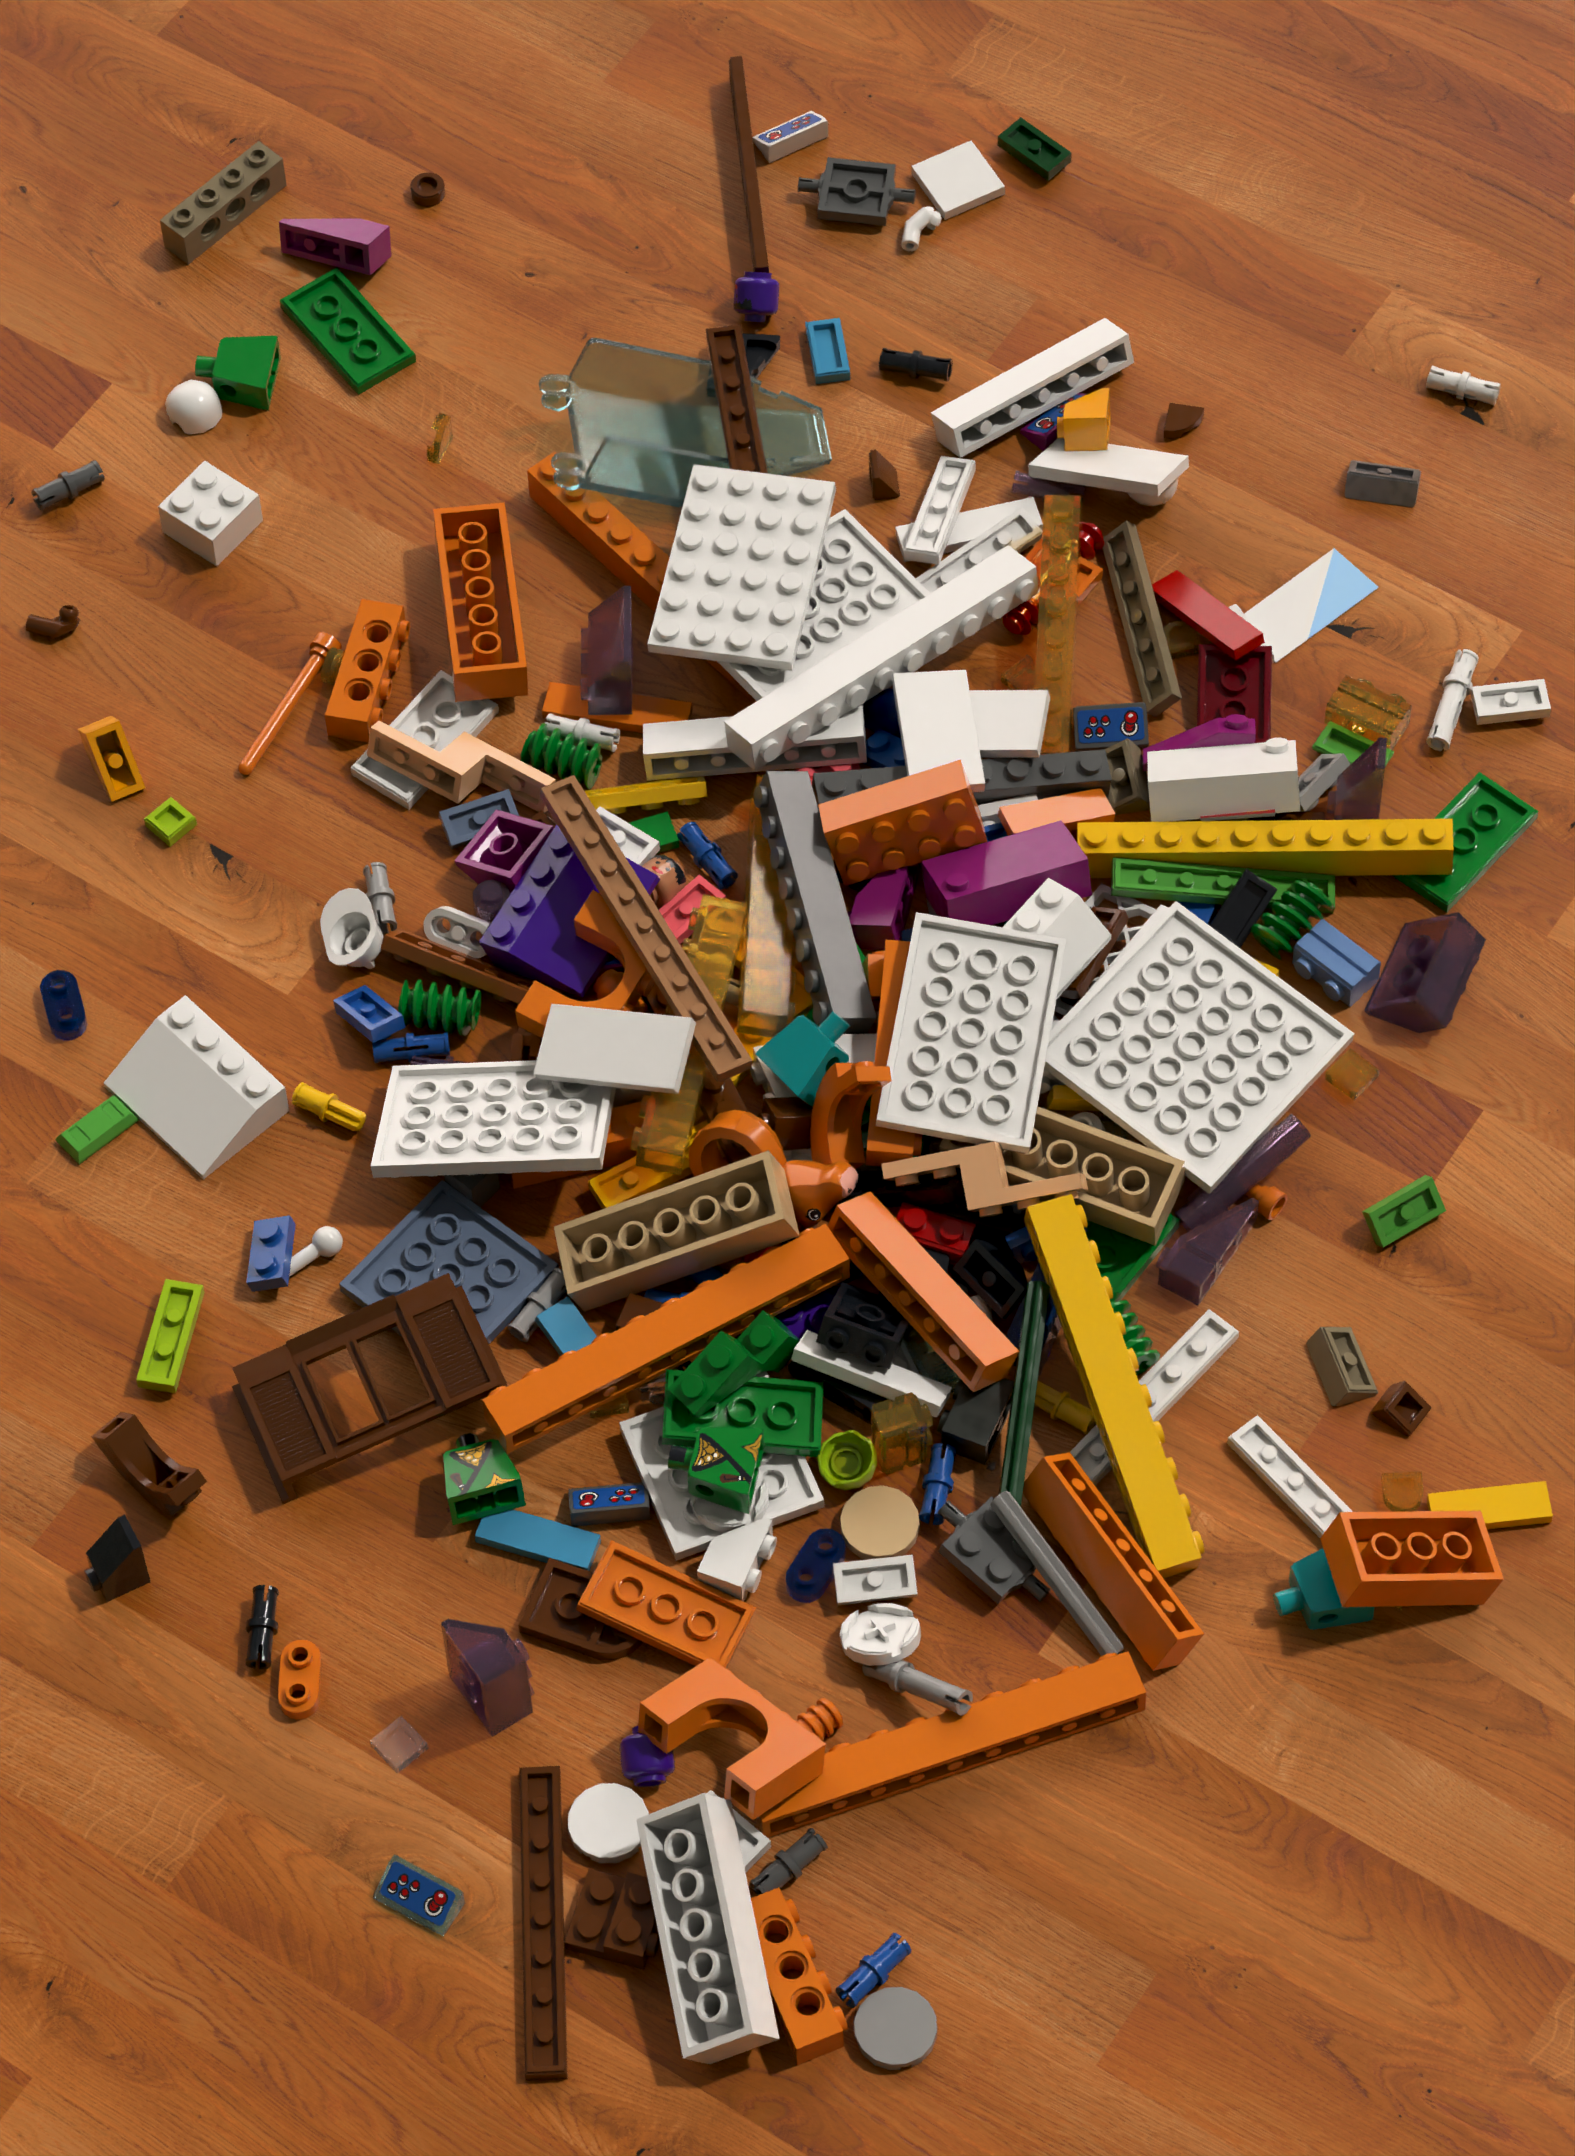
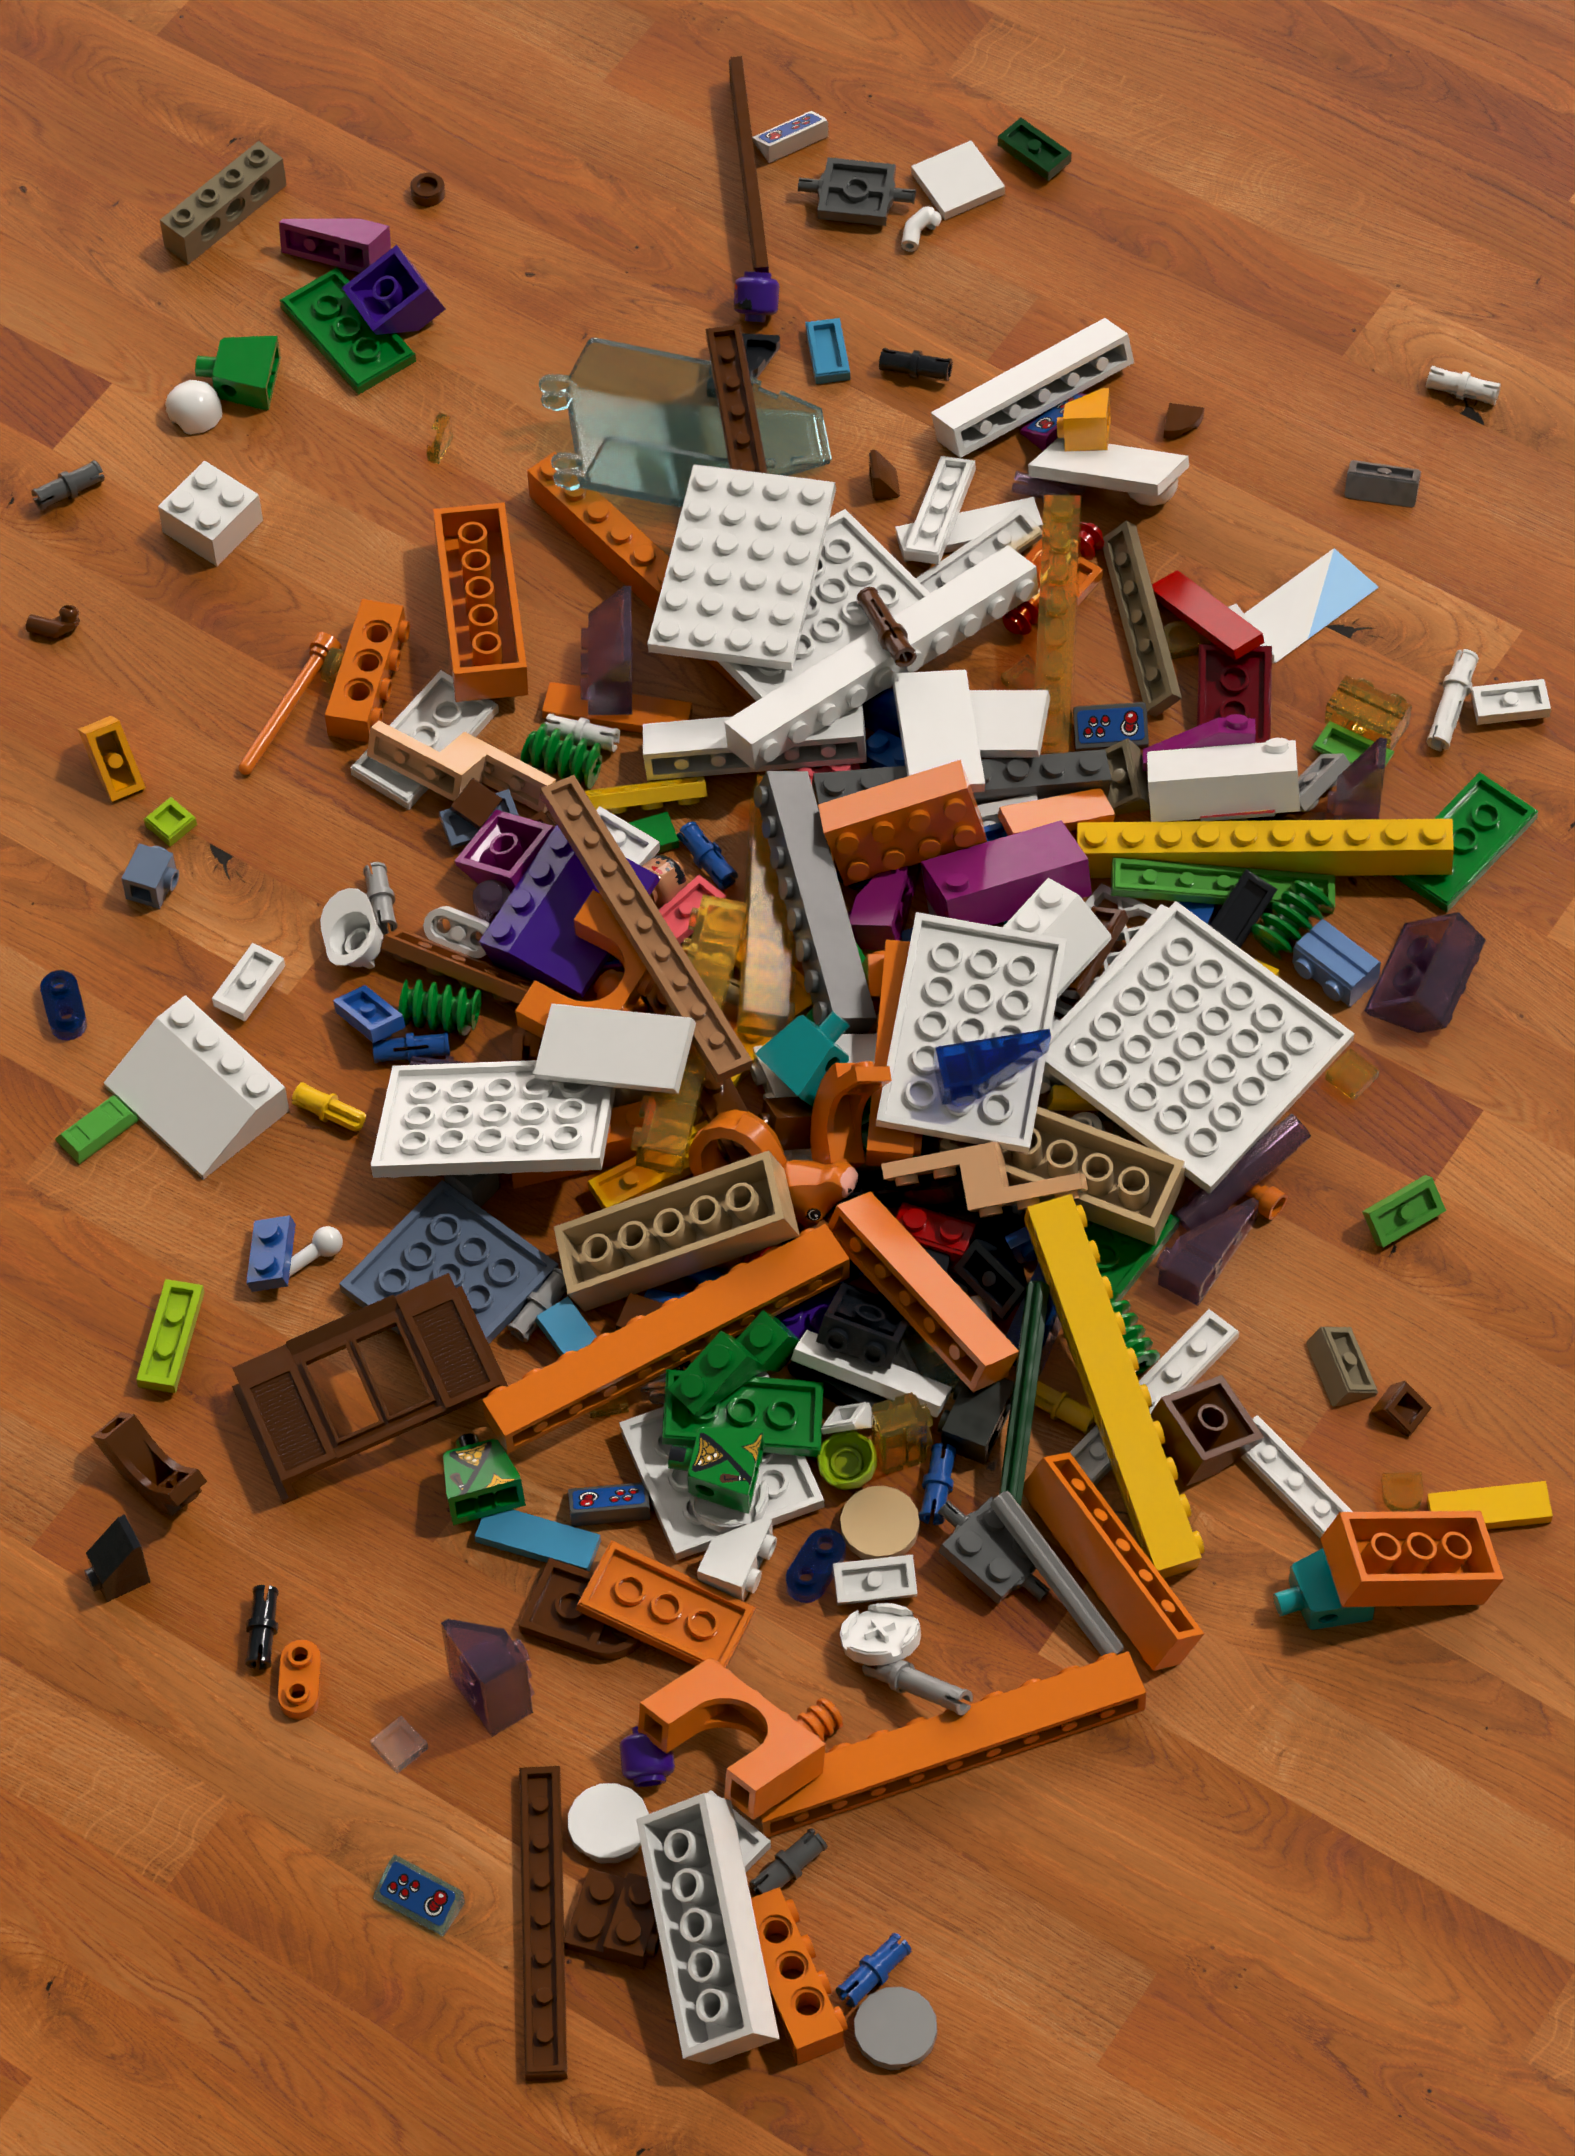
(150, 875): none -> sand blue brick
(248, 982): none -> white plate
(393, 295): none -> dark purple slope
(476, 803): none -> reddish brown tile
(848, 1418): none -> white slope
(891, 634): none -> reddish brown pin
(977, 1067): none -> clear blue slope
(1205, 1429): none -> reddish brown slope

